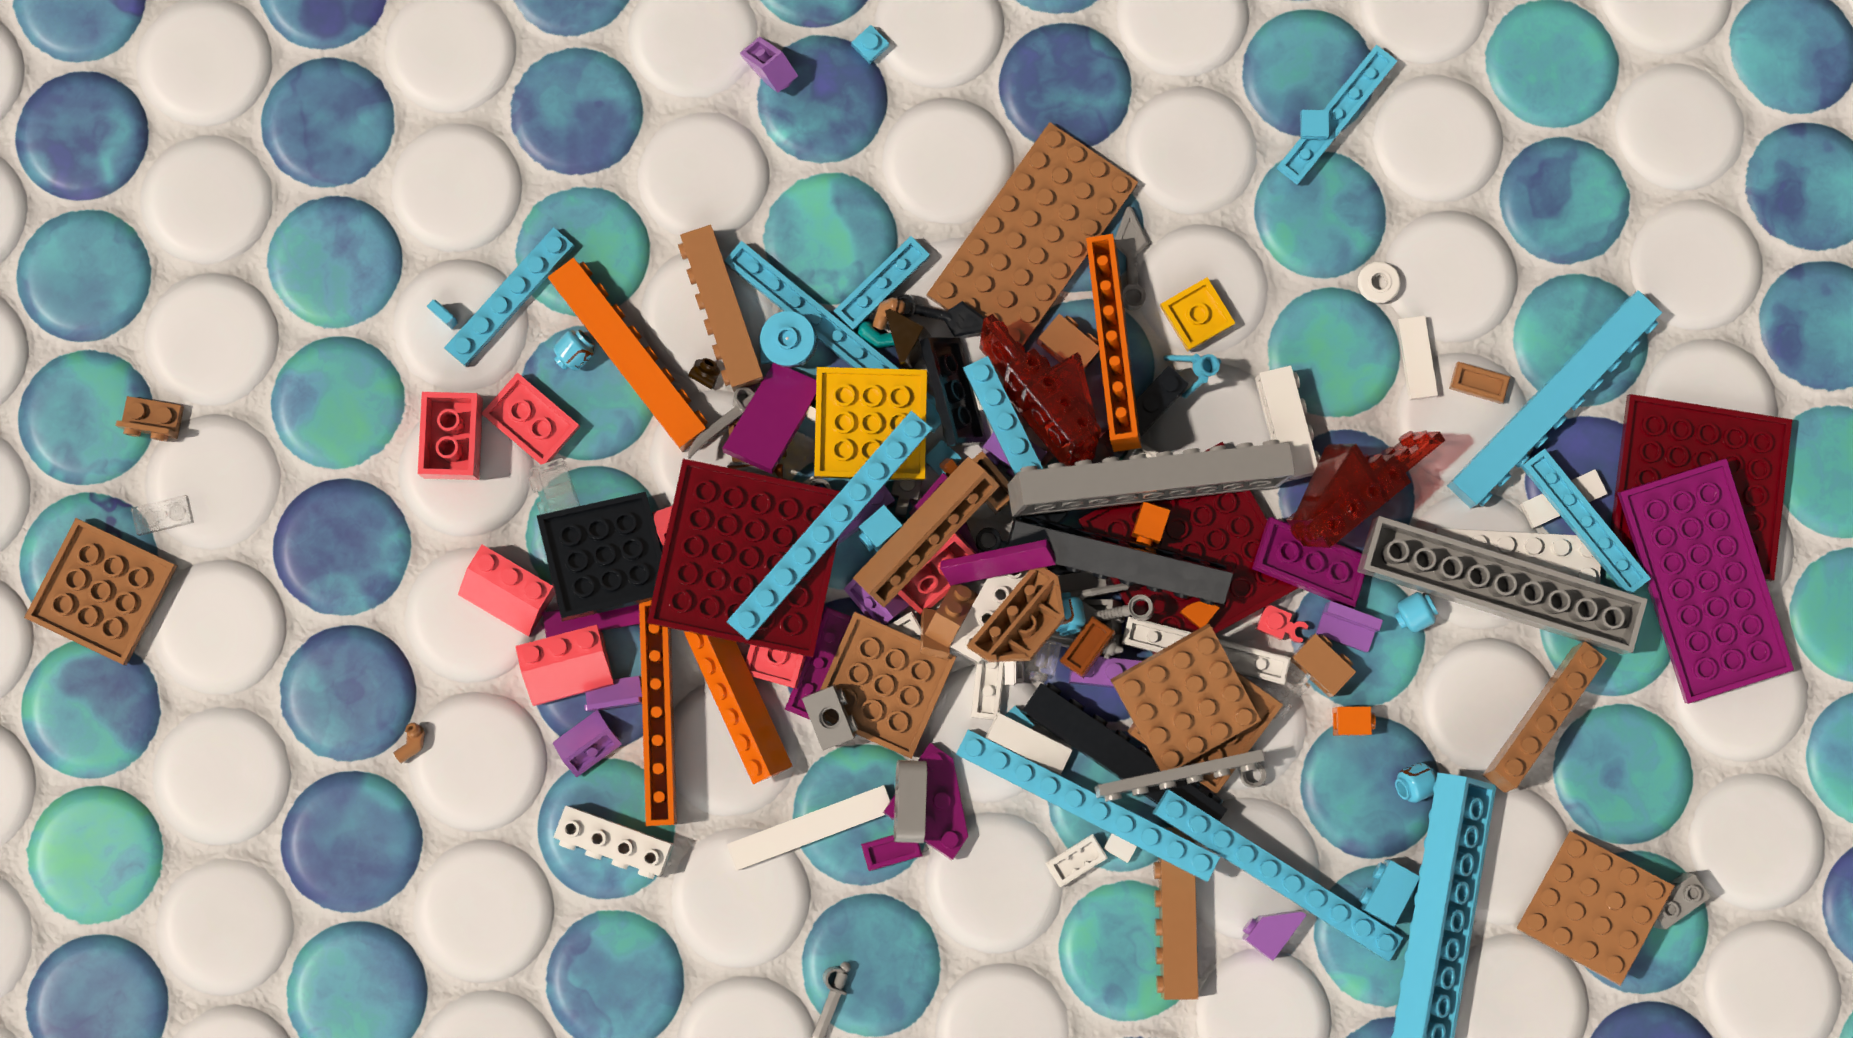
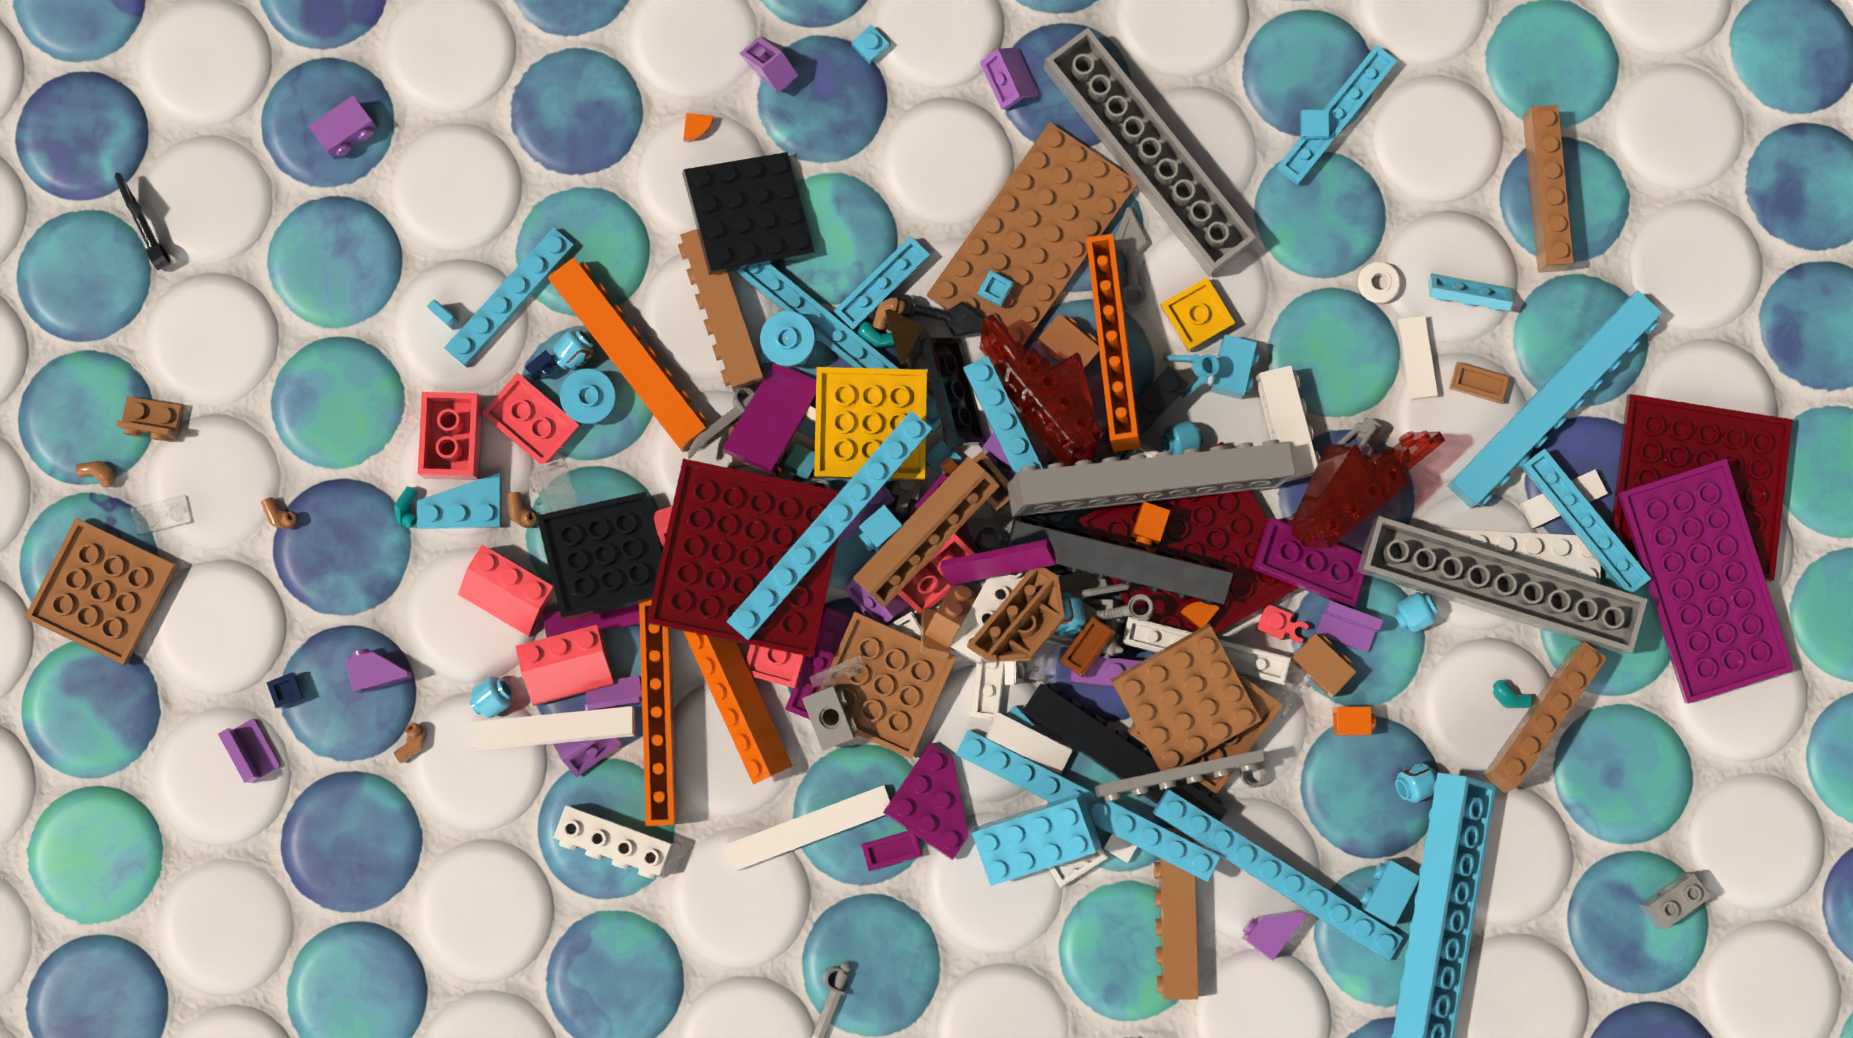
(99, 470): none -> medium nougat arm
(155, 250): none -> black piece
(249, 751): none -> medium lavender panel
(276, 517): none -> medium nougat arm
(285, 690): none -> dark blue plate
(343, 127): none -> medium lavender brick
(372, 670): none -> medium lavender slope
(402, 508): none -> teal arm
(463, 507): none -> medium azure wing
(491, 696): none -> medium azure head
(518, 513): none -> medium nougat arm
(541, 365): none -> dark blue plate
(553, 728): none -> white tile
(588, 396): none -> medium azure piece
(696, 126): none -> orange tile
(705, 372): dark brown plate -> none
(748, 213): none -> black plate
(801, 462): none -> medium azure tile
(849, 667): none -> clear plate
(910, 801): light grey beam -> none
(995, 288): none -> medium azure tile
(1008, 77): none -> medium lavender panel
(1036, 839): none -> medium azure brick
(1149, 152): none -> light grey brick
(1181, 437): none -> medium azure head
(1236, 358): none -> medium azure brick
(1367, 434): none -> light grey plant
(1470, 292): none -> medium azure plate
(1508, 698): none -> teal arm
(1548, 188): none -> medium nougat brick
(1595, 908): medium nougat plate -> none

